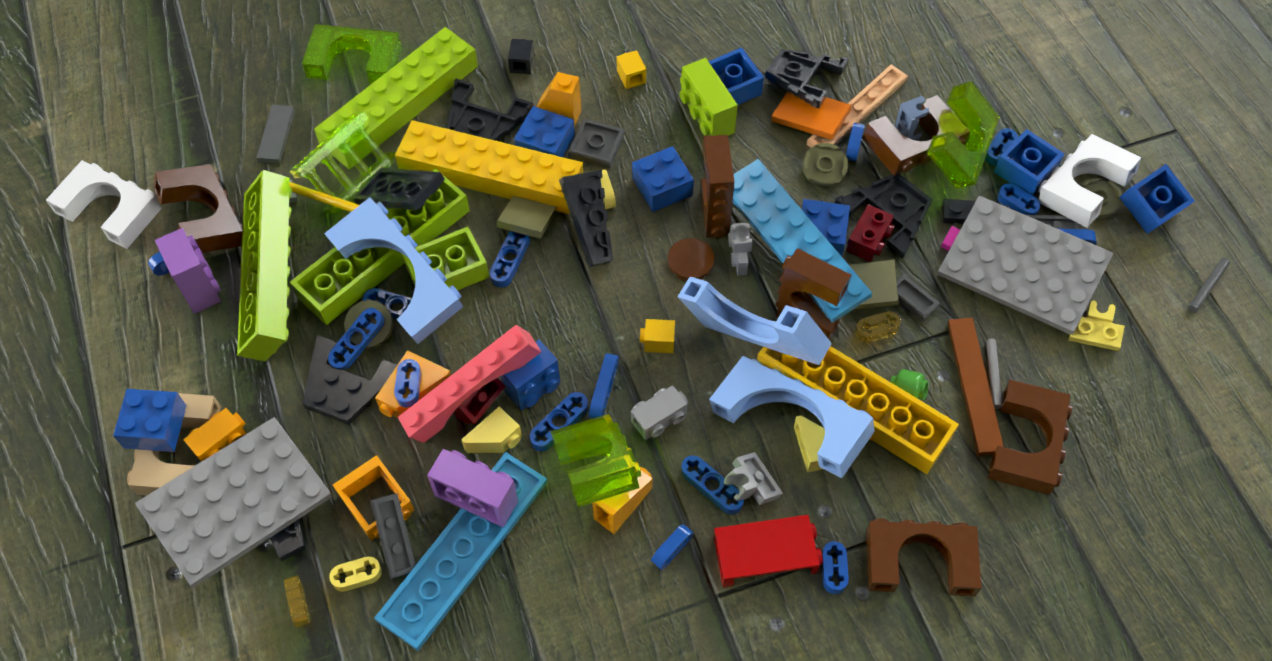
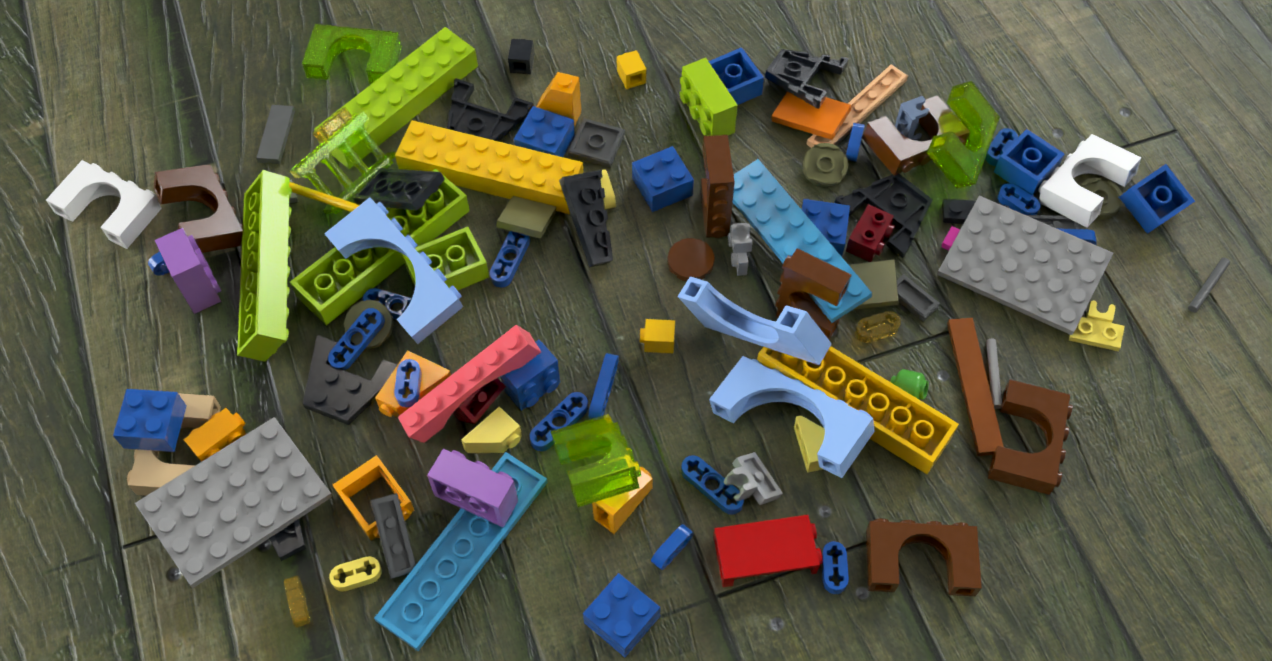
(332, 125): none -> clear yellow beam
(621, 615): none -> blue brick
(659, 412): light grey brick -> none

